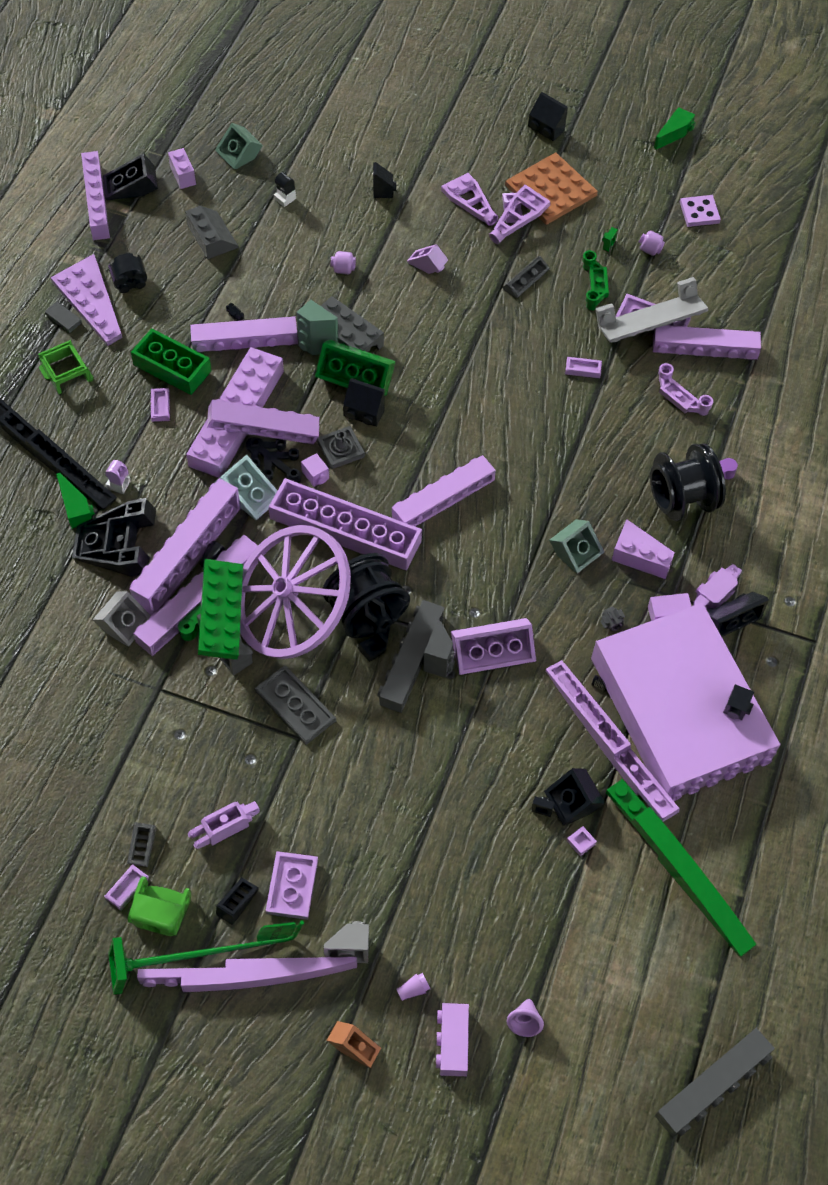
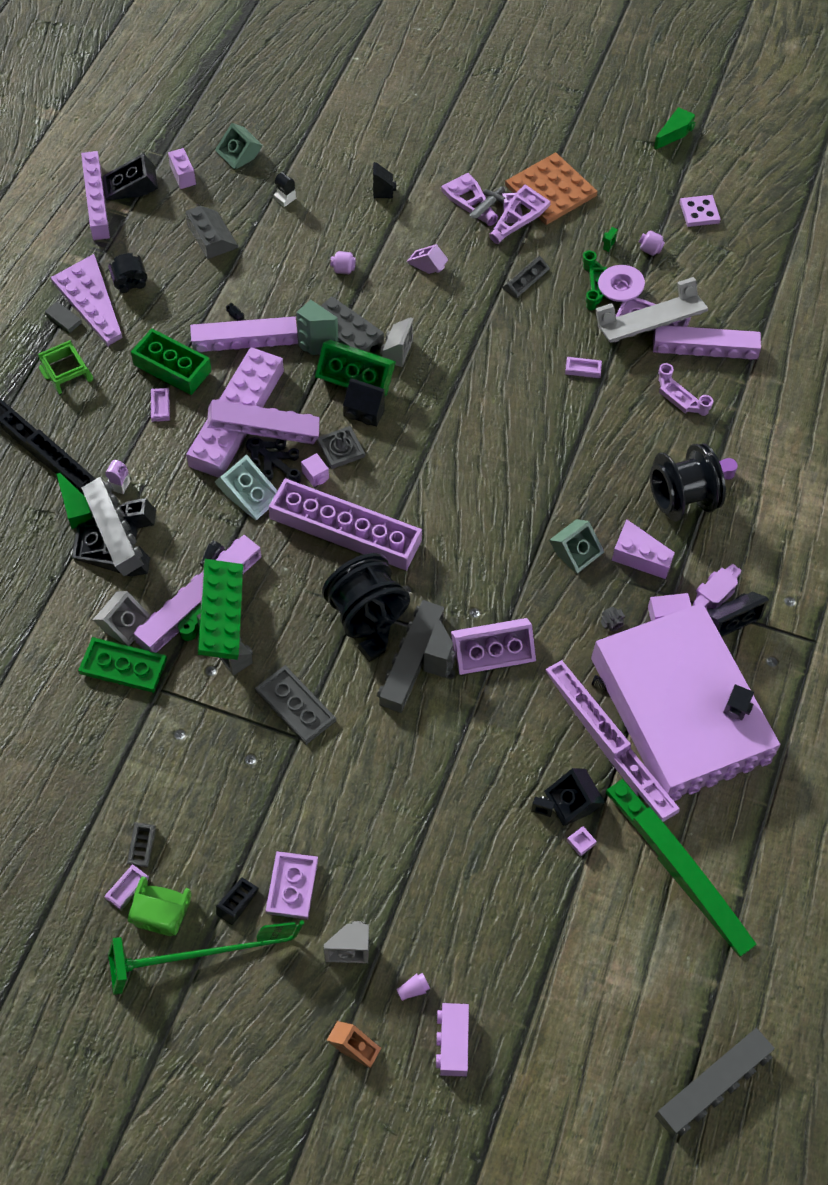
(113, 526): none -> brick
(122, 664): none -> green plate
(186, 546): lavender brick -> none
(224, 823): lavender hinge -> none
(246, 973): lavender slope -> none
(286, 589): lavender wheel -> none
(398, 342): none -> light grey slope
(444, 492): lavender brick -> none
(491, 198): none -> dark grey sword
(525, 1020): lavender hat -> none
(548, 117): black slope -> none
(621, 283): none -> lavender hat

